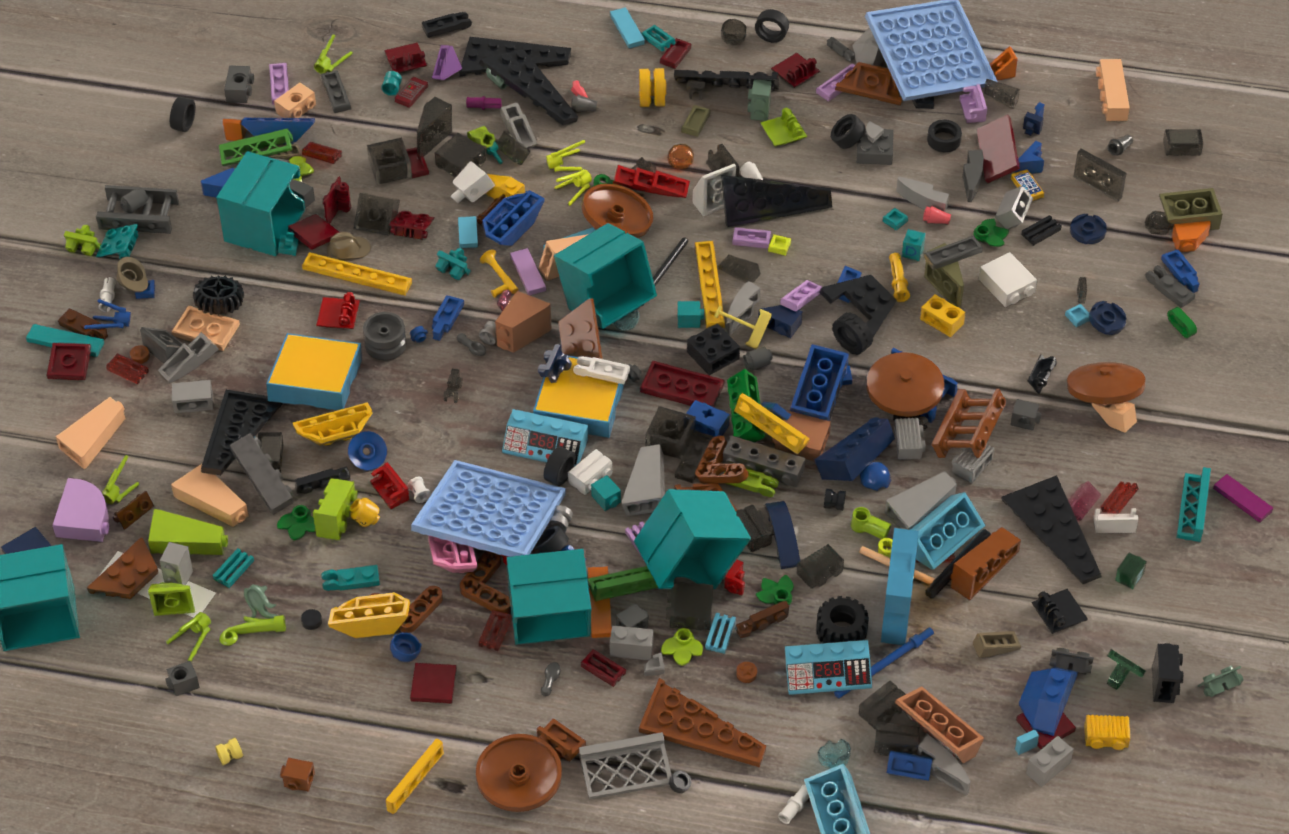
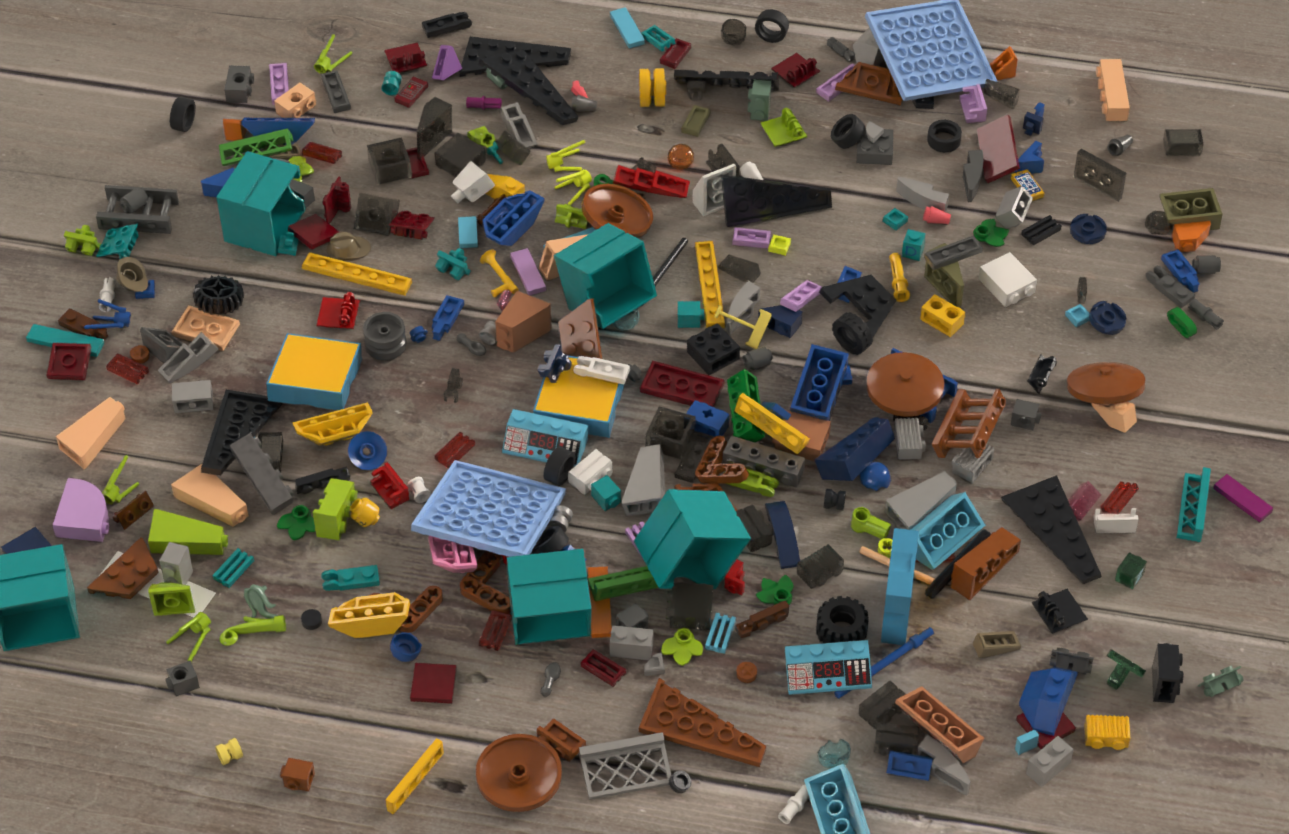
(452, 447): none -> clear red tile
(570, 216): none -> lime hips
(1206, 264): none -> dark grey brick
(1206, 314): none -> dark grey pin

